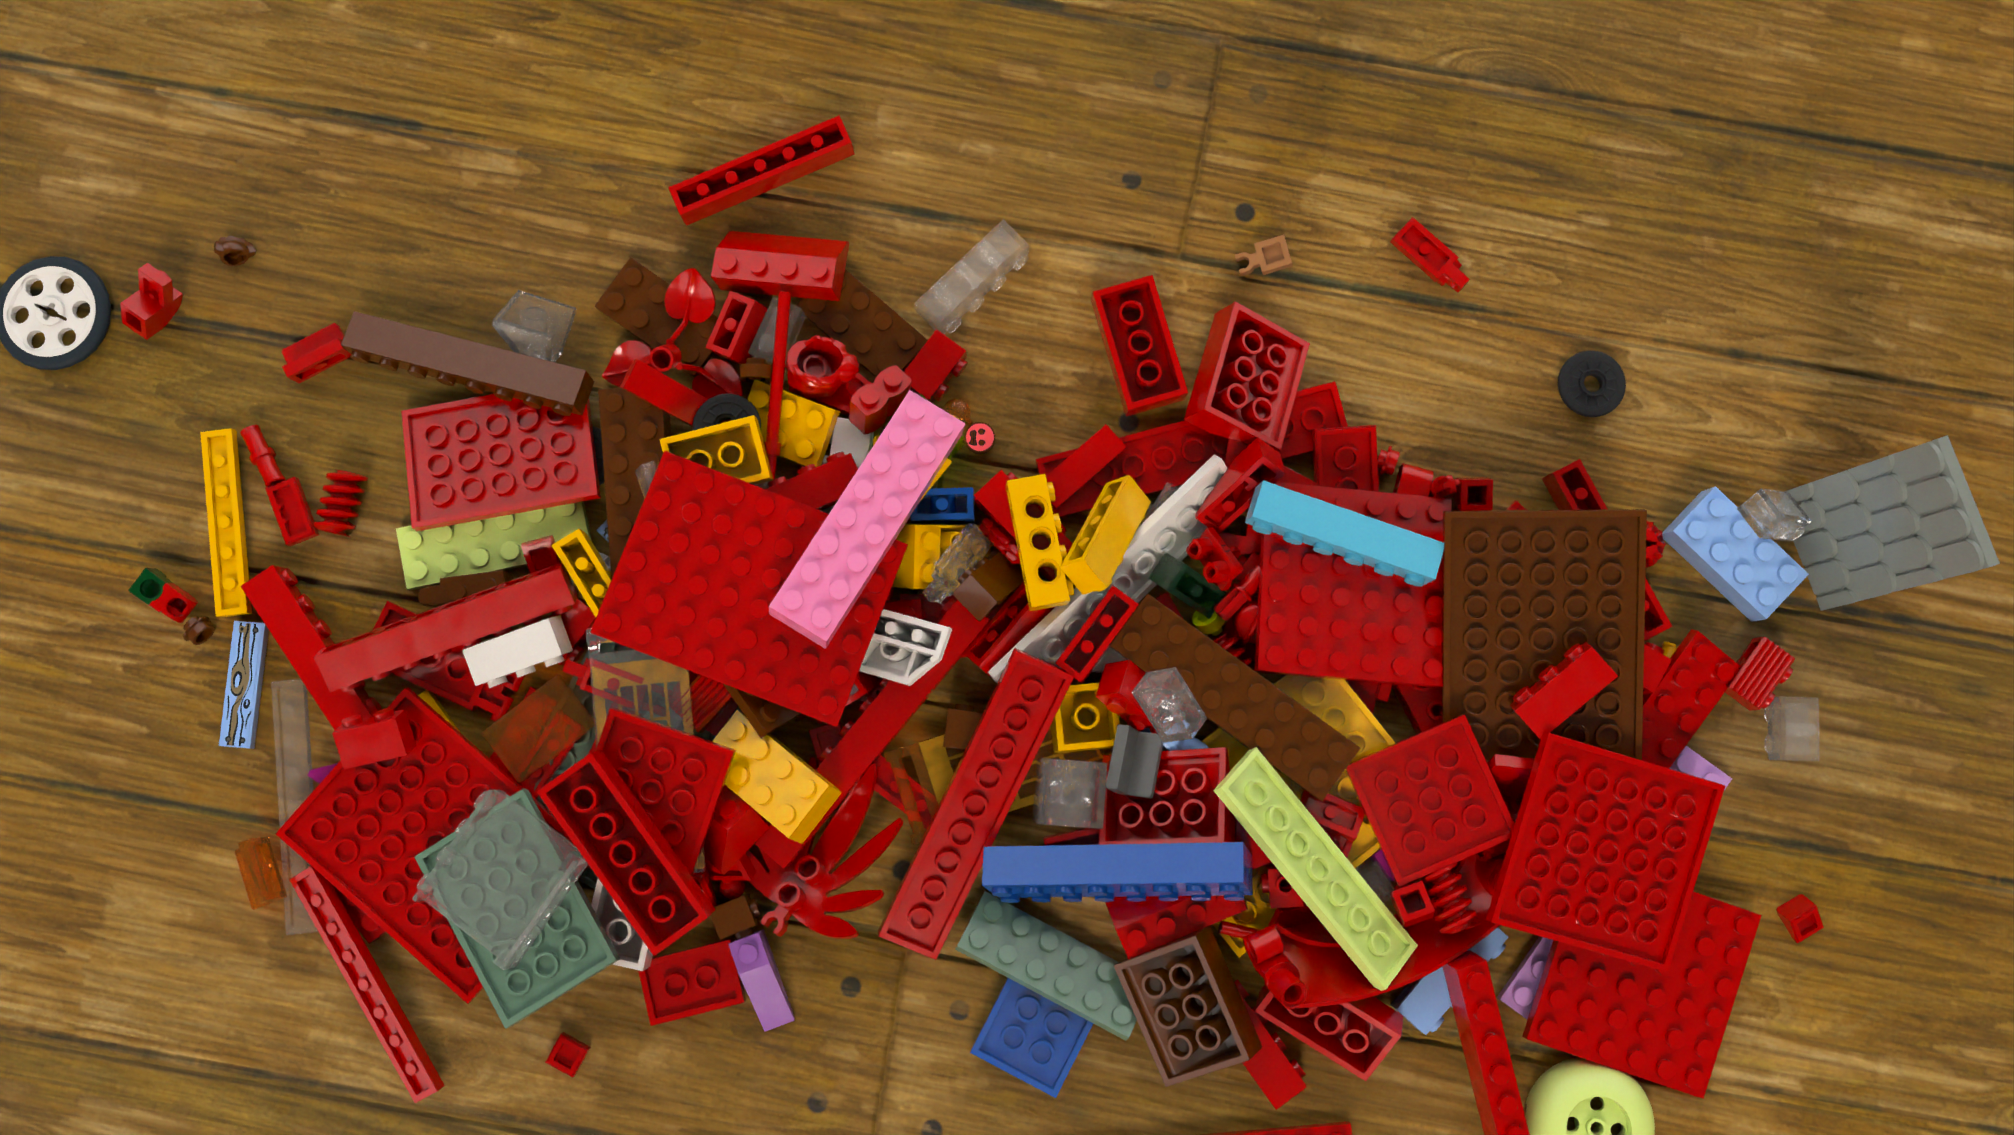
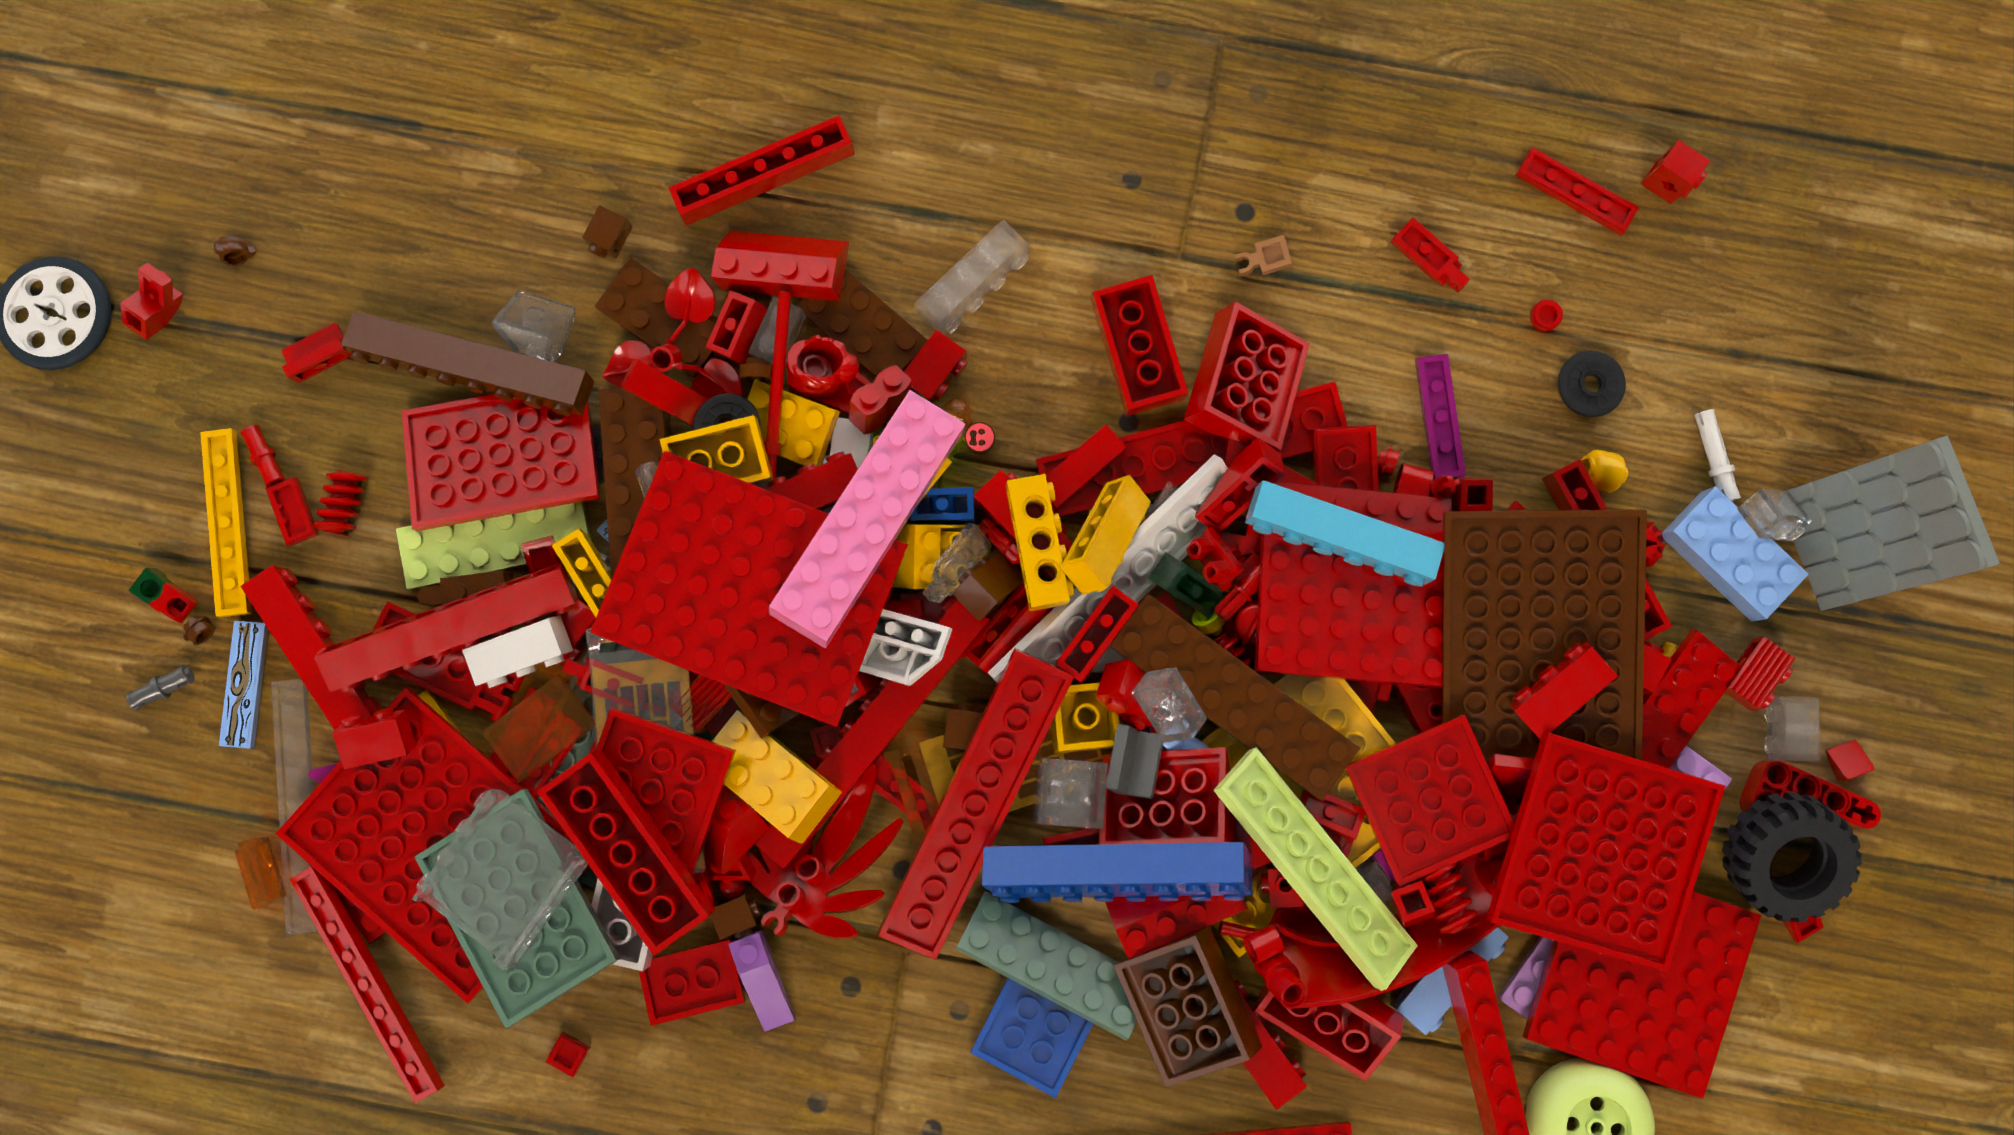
(160, 687): none -> dark grey pin
(607, 233): none -> reddish brown brick
(1440, 416): none -> magenta plate
(1546, 315): none -> red tile
(1577, 191): none -> red tile
(1606, 470): none -> yellow head
(1676, 172): none -> red brick
(1716, 453): none -> white pin
(1787, 780): none -> red beam
(1814, 885): none -> black tyre
(1849, 760): none -> red slope

